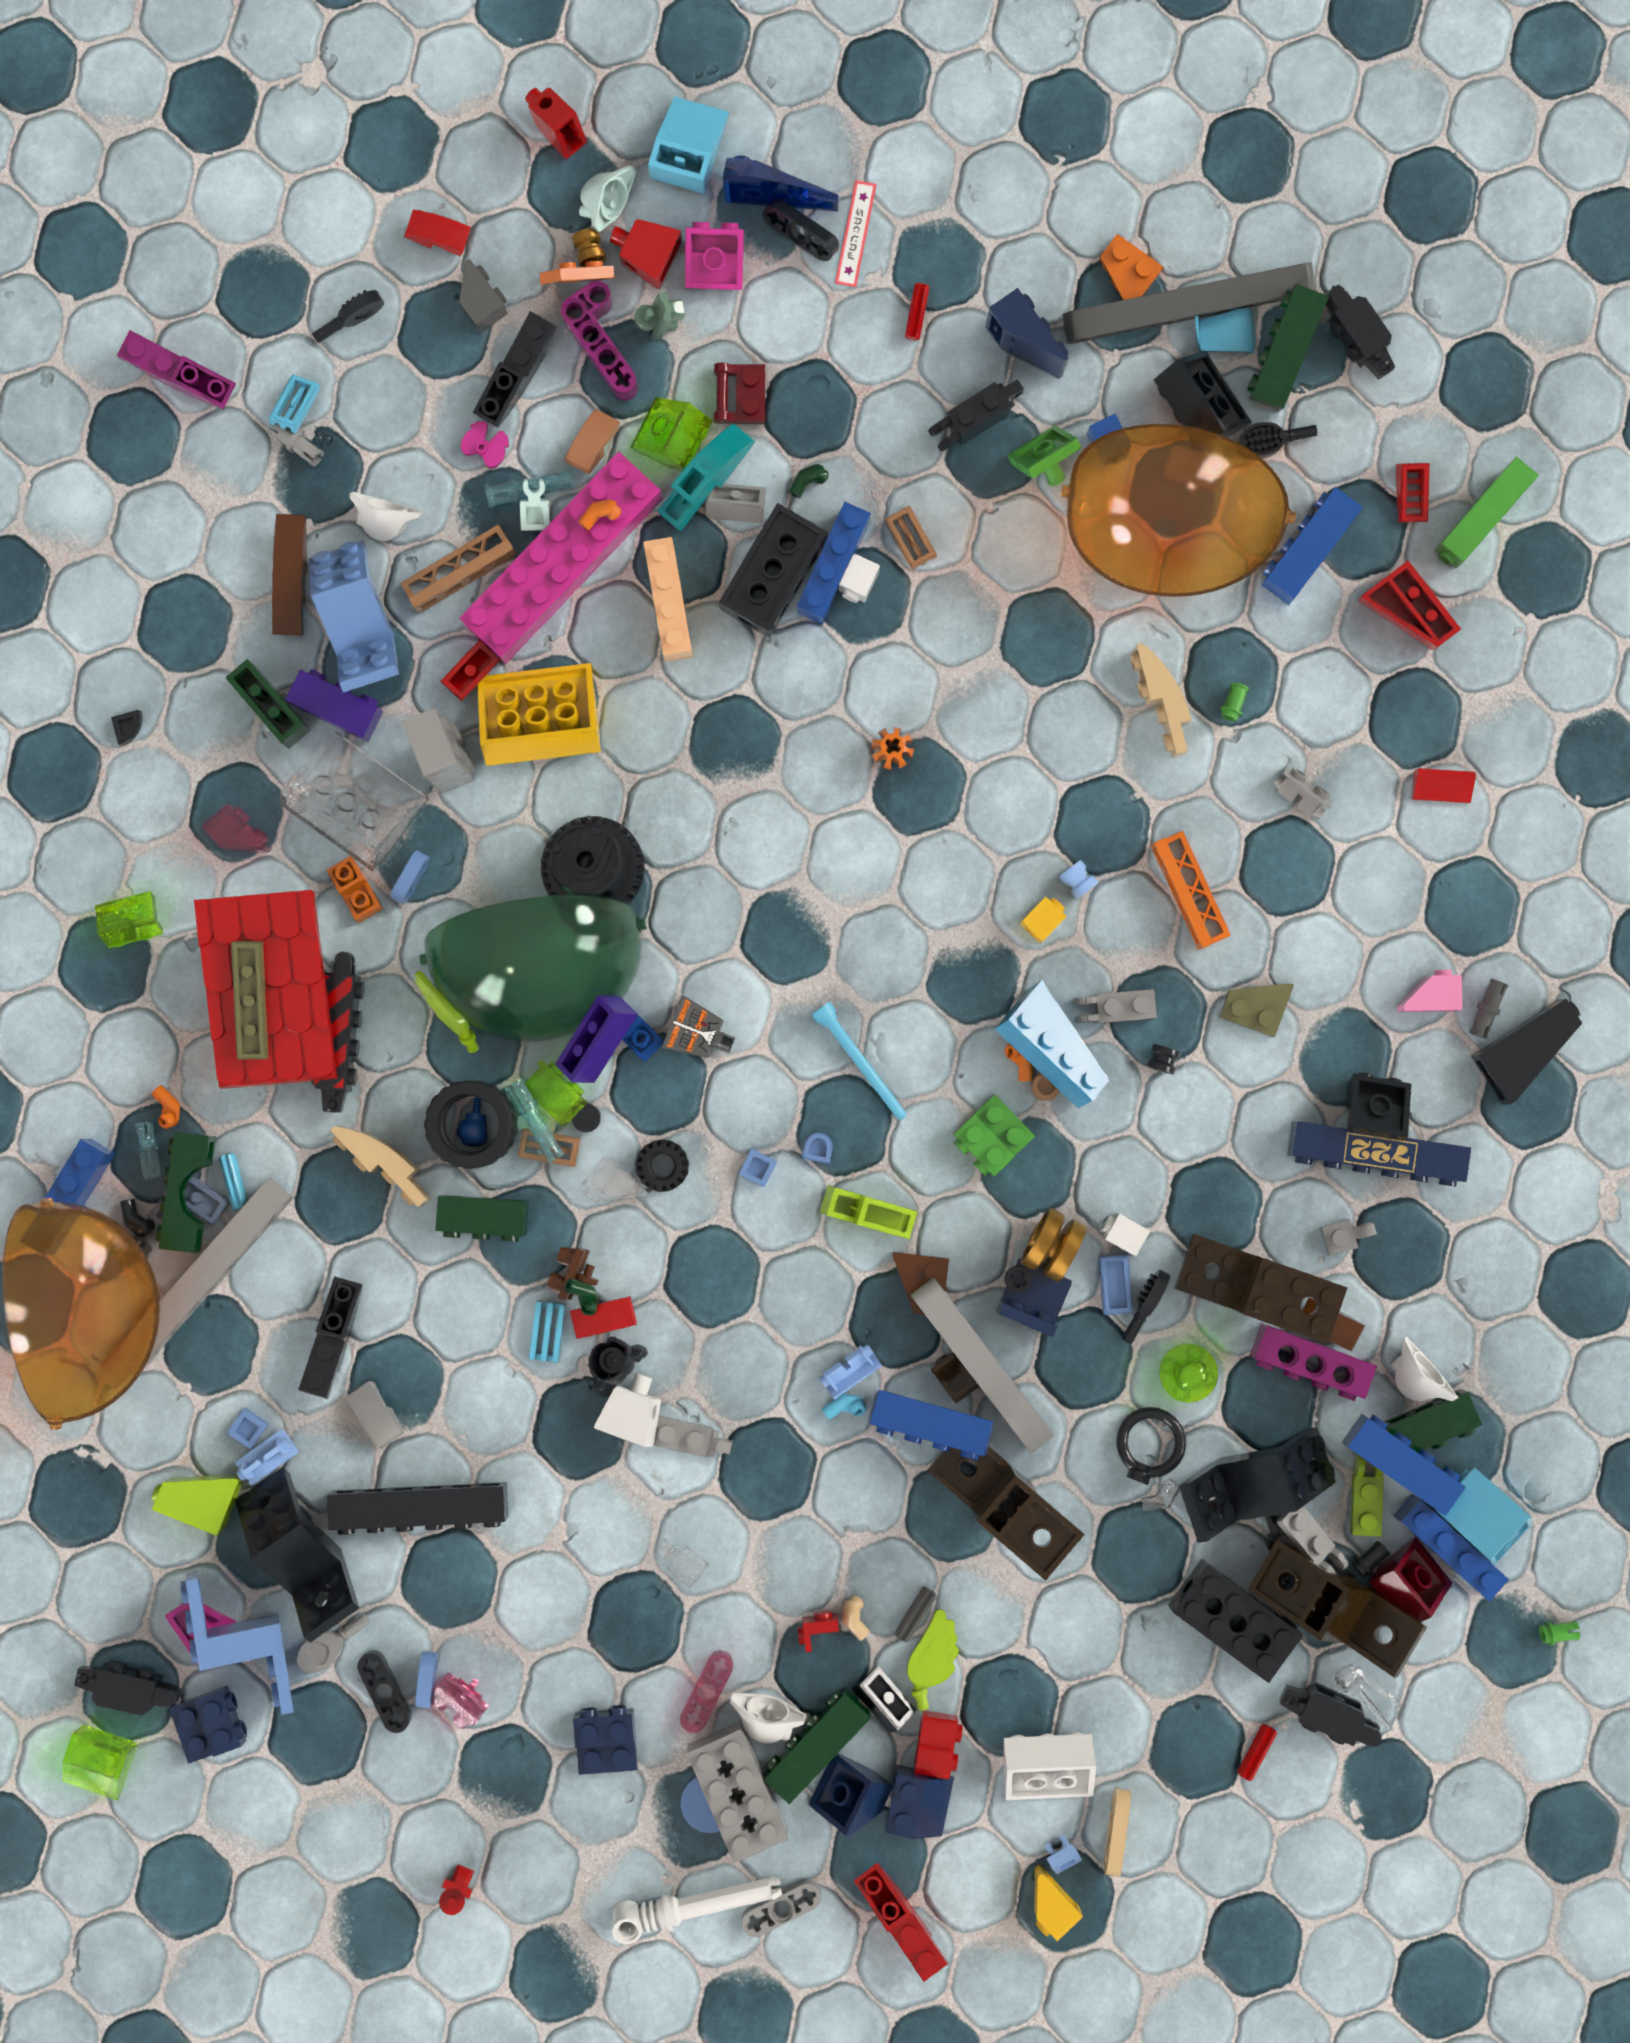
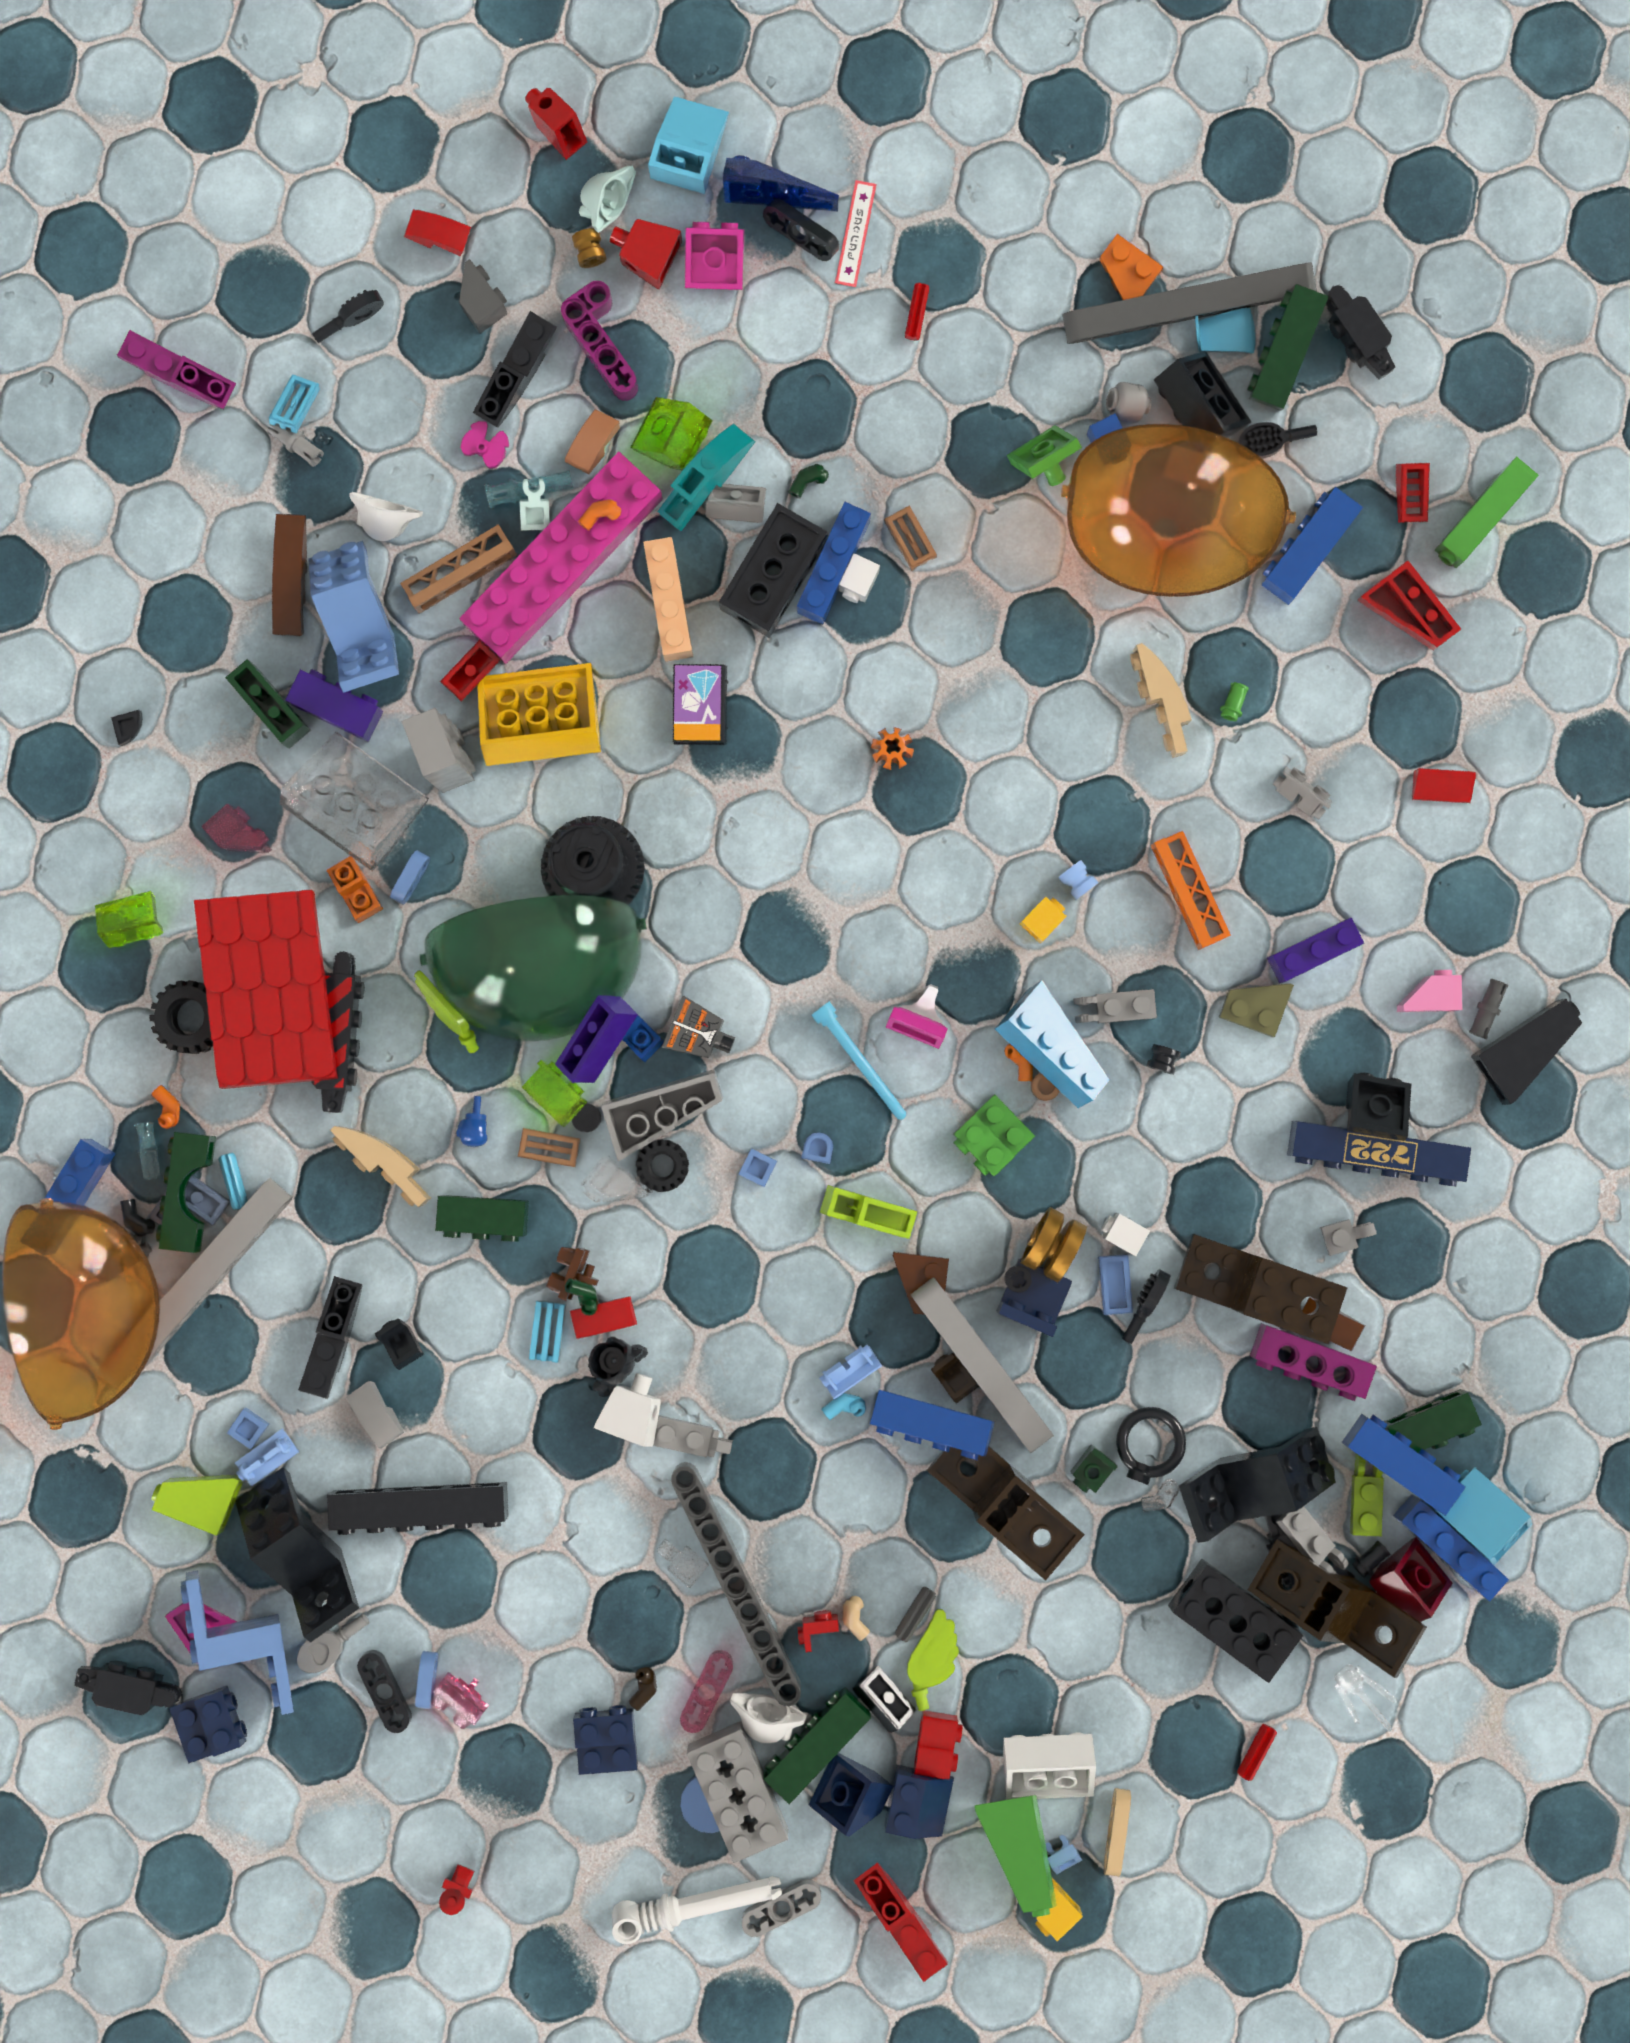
(97, 1761): clear neon green slope -> none
(166, 1018): none -> black tyre
(250, 999): olive tile -> none
(399, 1343): none -> black bracket
(436, 1132): black tyre -> none
(527, 1107): clear light blue pin -> none
(569, 273): orange wing -> none
(646, 1685): none -> dark brown arm
(650, 1113): none -> light grey wedge
(660, 316): sand green hips -> none
(700, 704): none -> piece
(737, 1598): none -> dark grey beam
(749, 393): dark red plate -> none
(919, 1019): none -> dark pink piece
(977, 413): black hinge -> none
(1020, 1846): none -> bright green slope
(1025, 335): dark blue slope -> none
(1092, 1459): none -> dark green brick
(1128, 401): none -> light grey head
(1188, 1373): clear neon green plate -> none
(1315, 950): none -> dark purple brick
(1332, 1714): black hinge -> none
(1418, 1376): white hat -> none
(1554, 1633): bright green pin -> none

